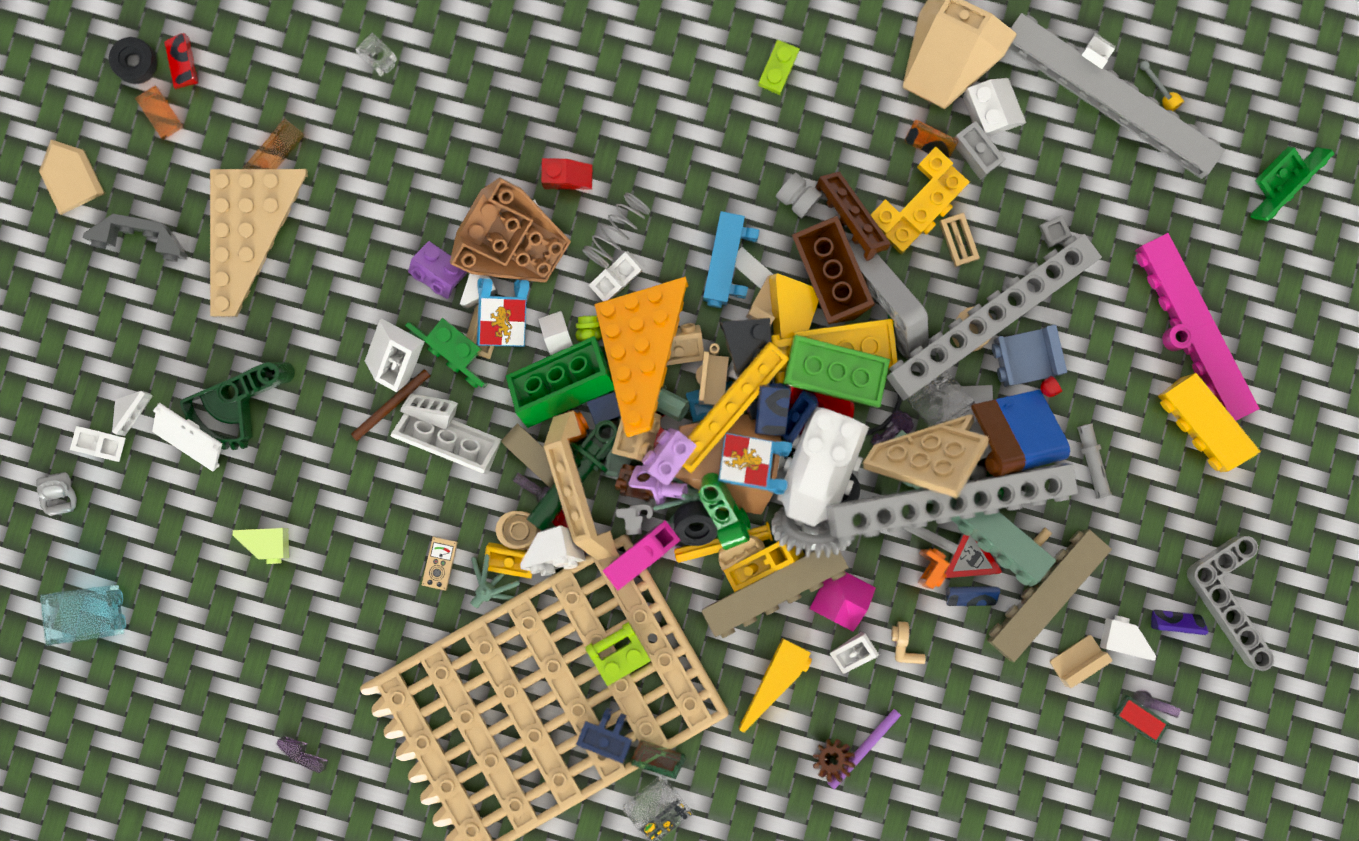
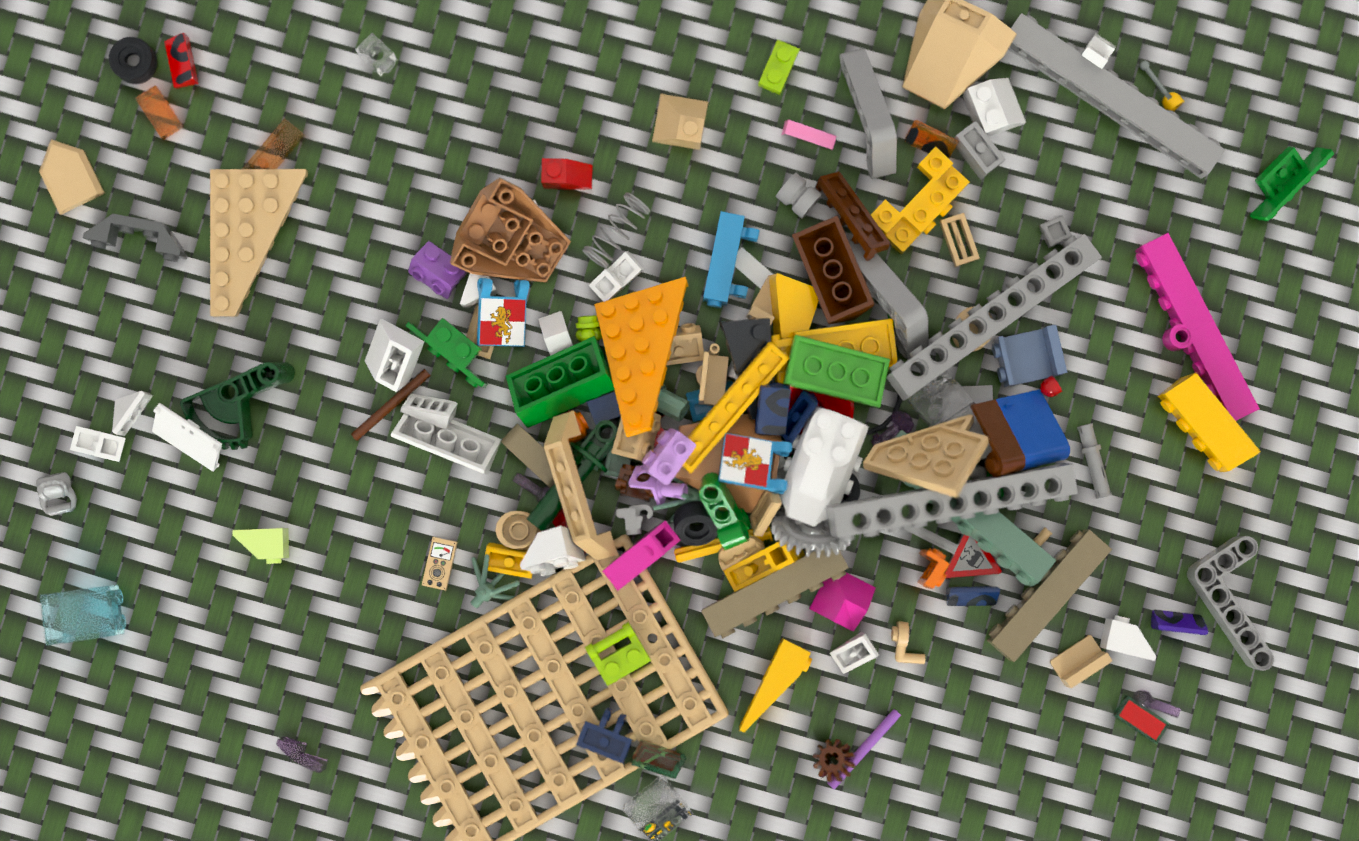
(680, 121): none -> tan slope
(765, 512): none -> tan tile
(809, 134): none -> bright pink piece
(873, 113): none -> light grey beam

